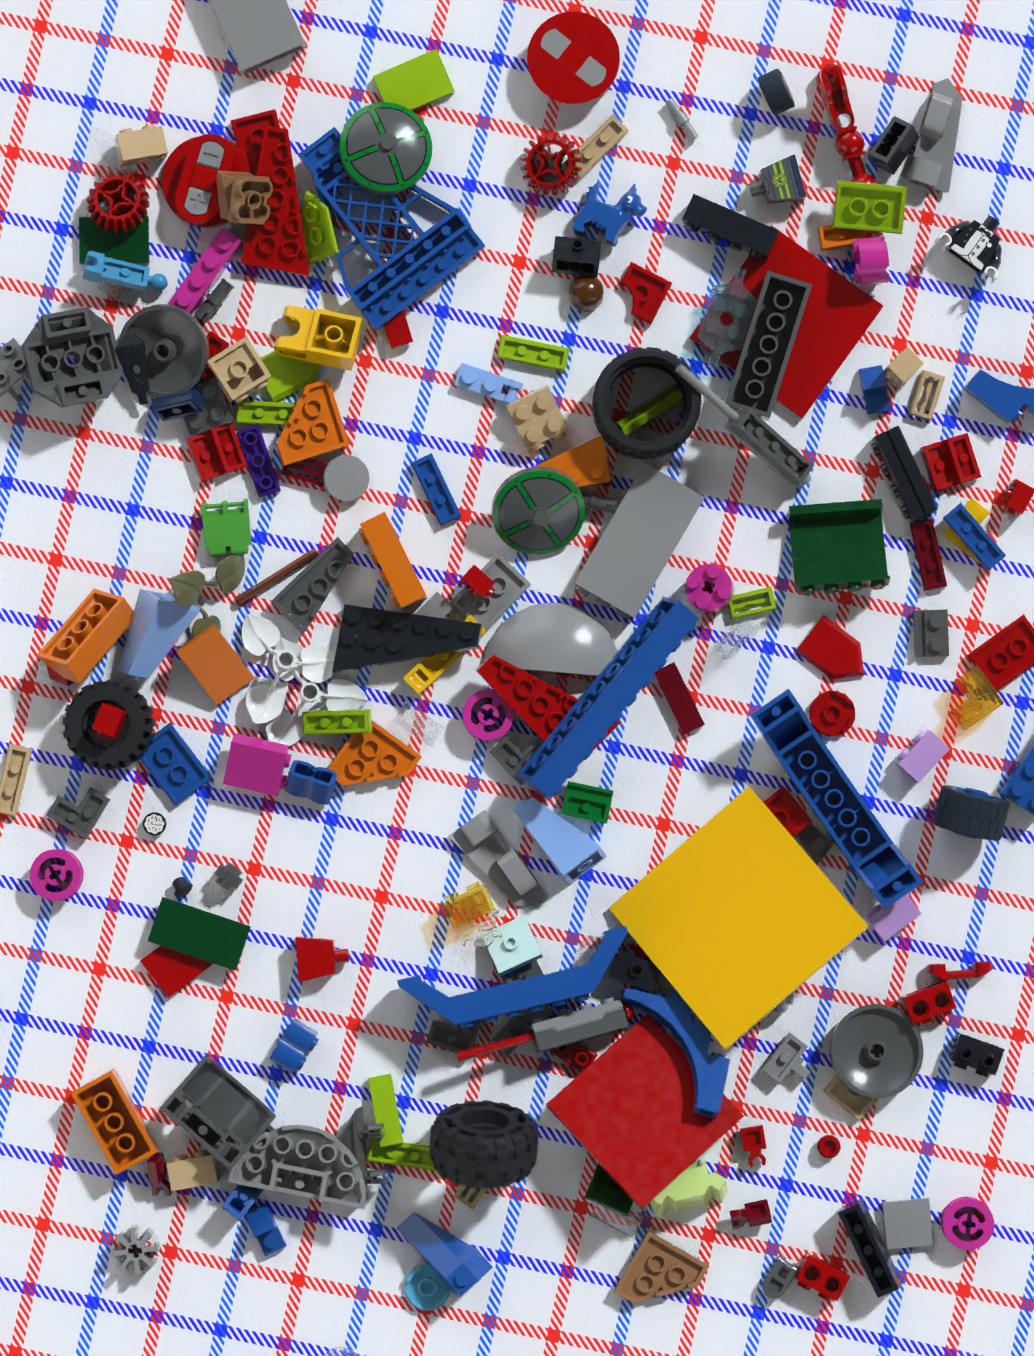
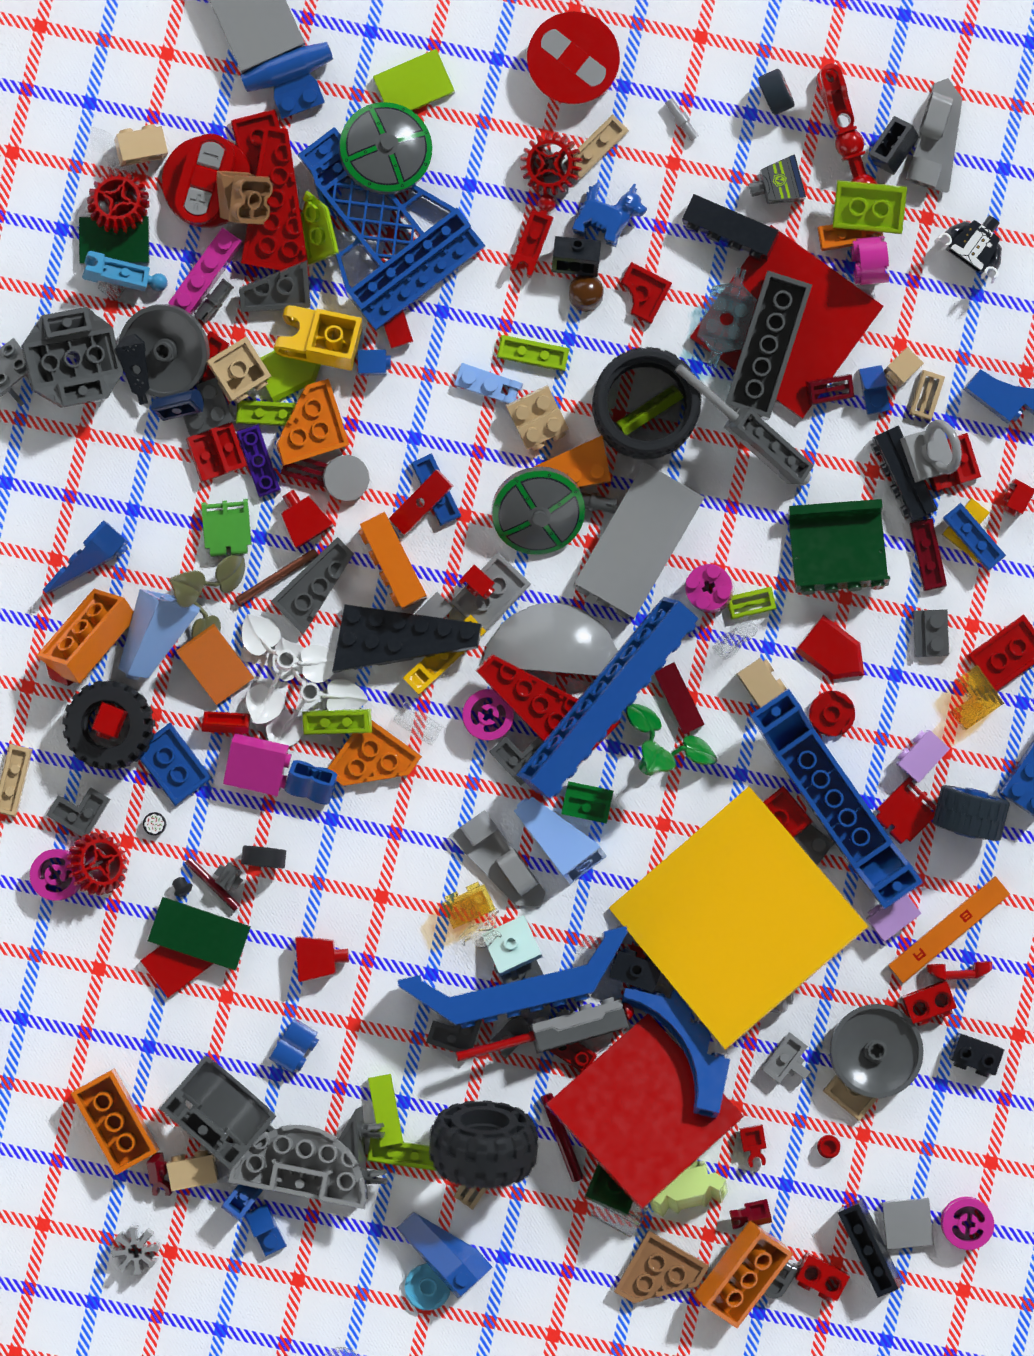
(87, 848): none -> red gear
(99, 548): none -> blue wedge
(210, 882): none -> dark red bar
(226, 722): none -> red tile
(263, 857): none -> black tyre
(277, 290): none -> dark grey wing
(289, 75): none -> blue plate
(304, 519): none -> red torso
(373, 362): none -> blue brick
(411, 511): none -> red tile
(534, 235): none -> red plate
(563, 1142): none -> dark red axle
(657, 758): none -> green plant
(743, 1274): none -> orange brick
(760, 682): none -> tan brick
(812, 392): none -> dark red tile
(906, 812): none -> red plate
(930, 451): none -> light grey tile
(949, 929): none -> orange tile

